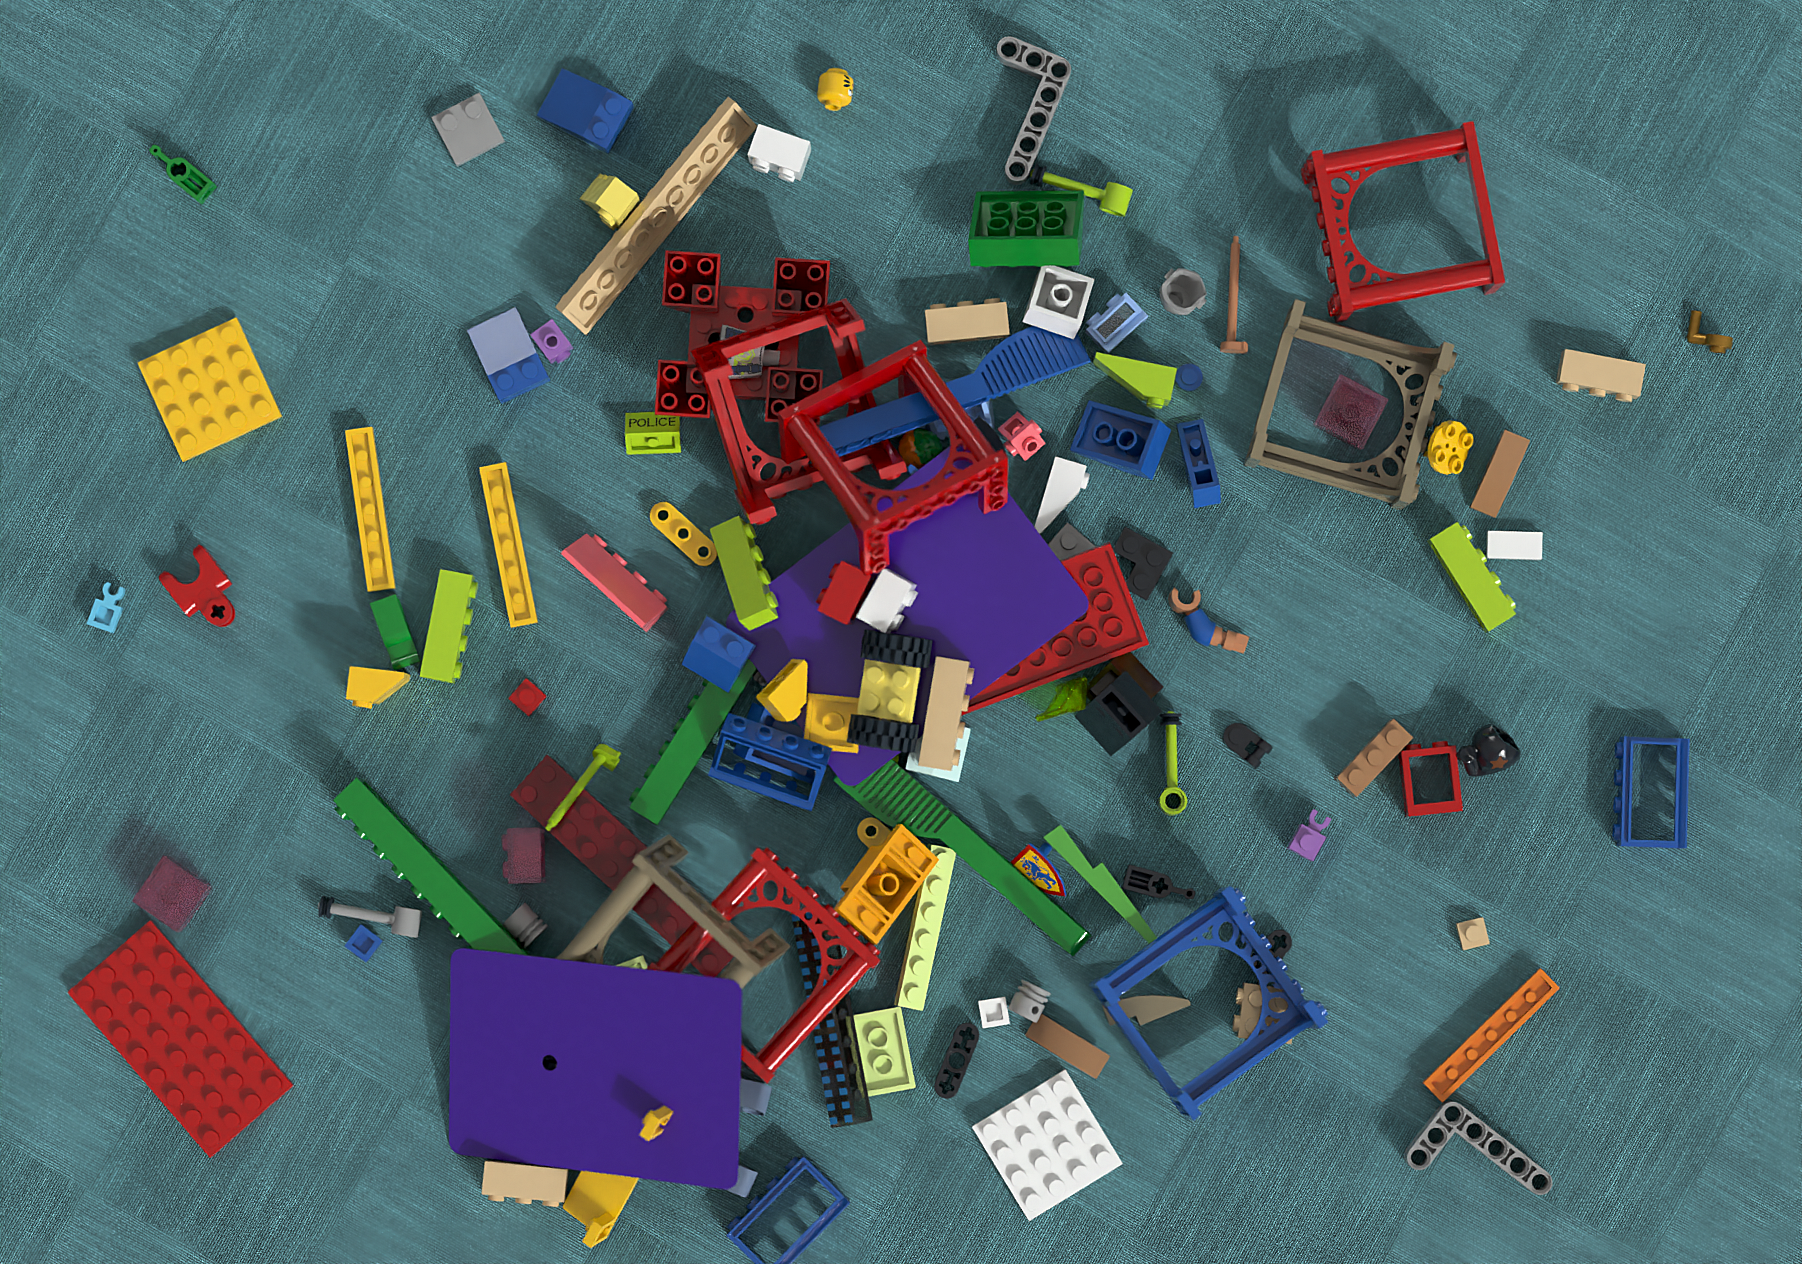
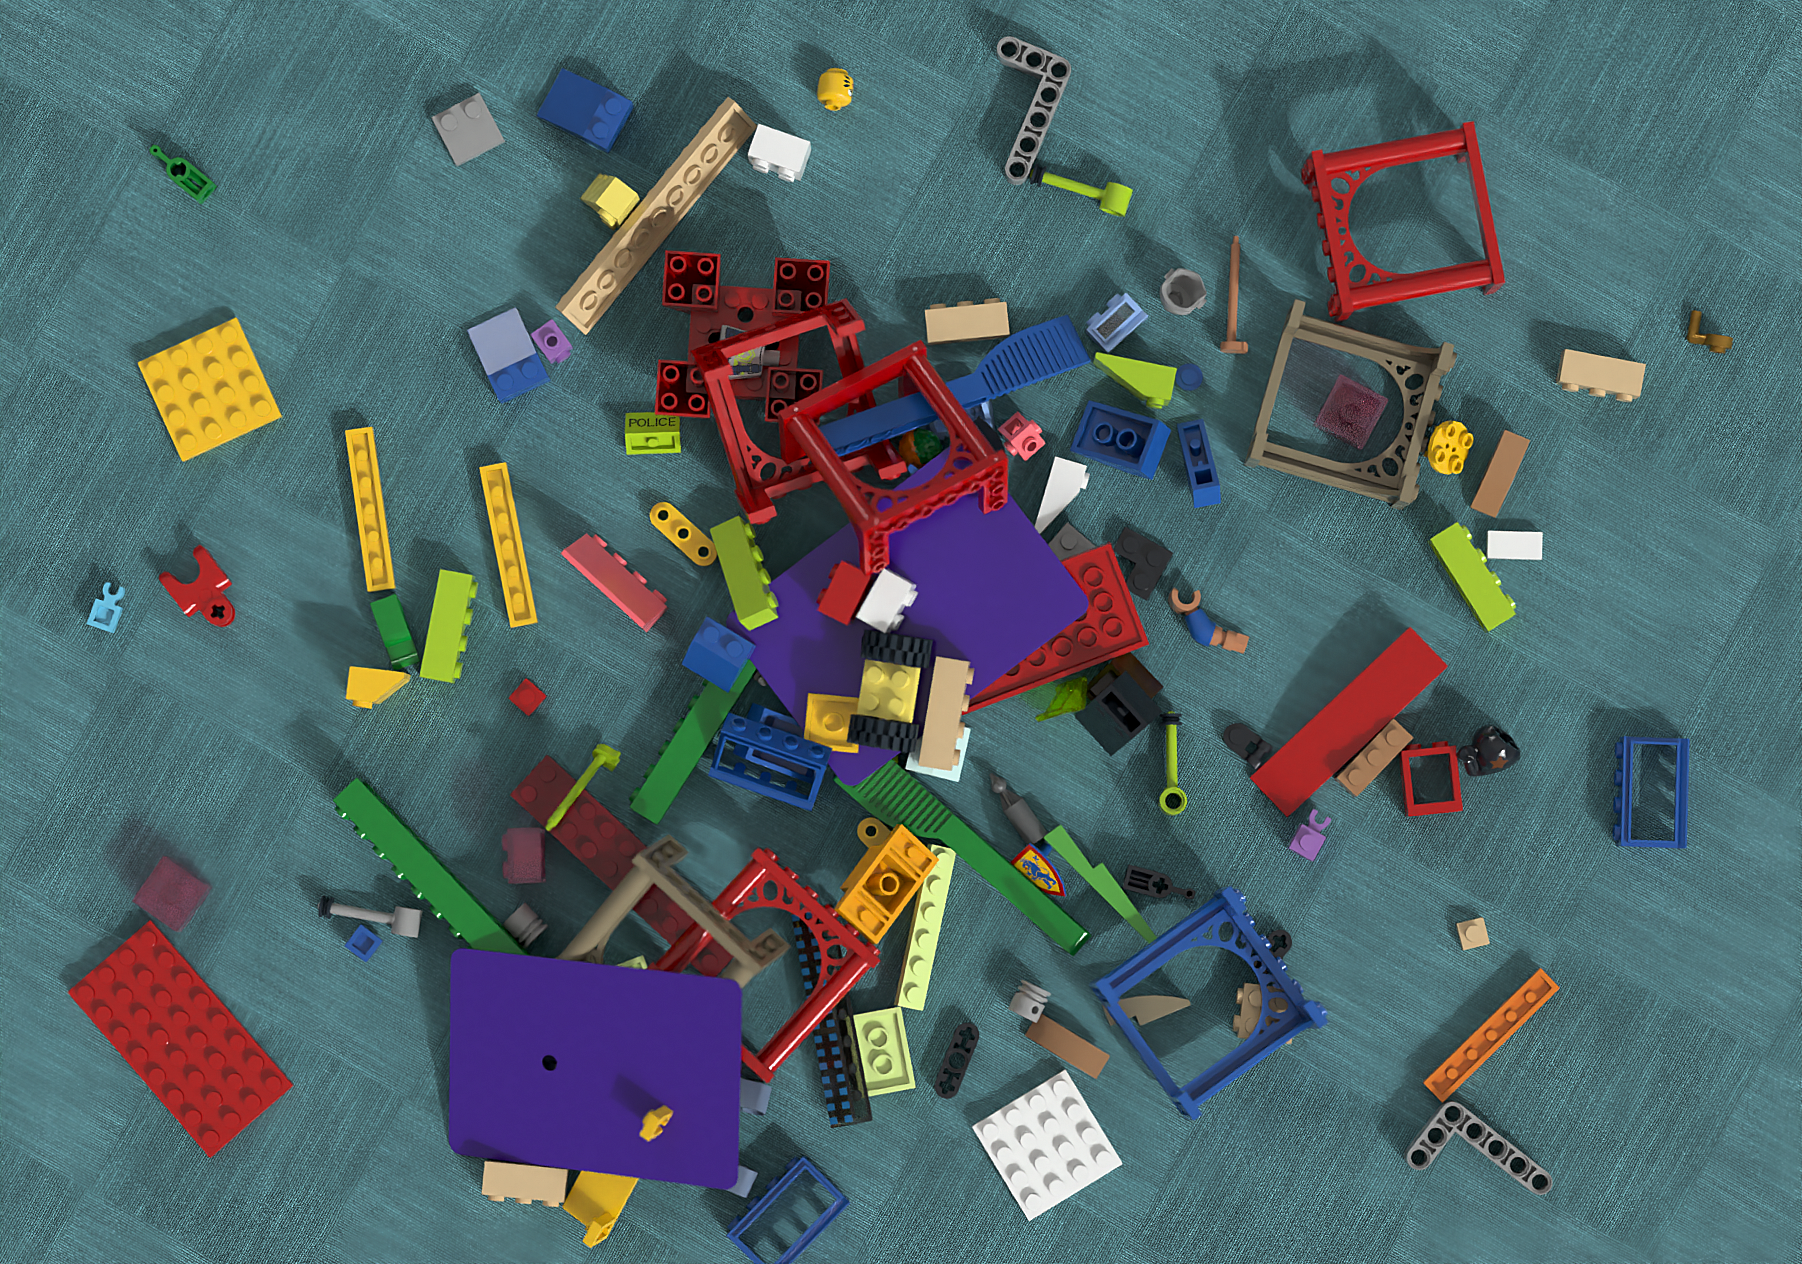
(786, 691): yellow slope -> none
(993, 1012): white plate -> none
(1018, 812): none -> dark grey wheel
(1026, 228): green slope -> none
(1058, 300): white brick -> none
(1348, 721): none -> red slope

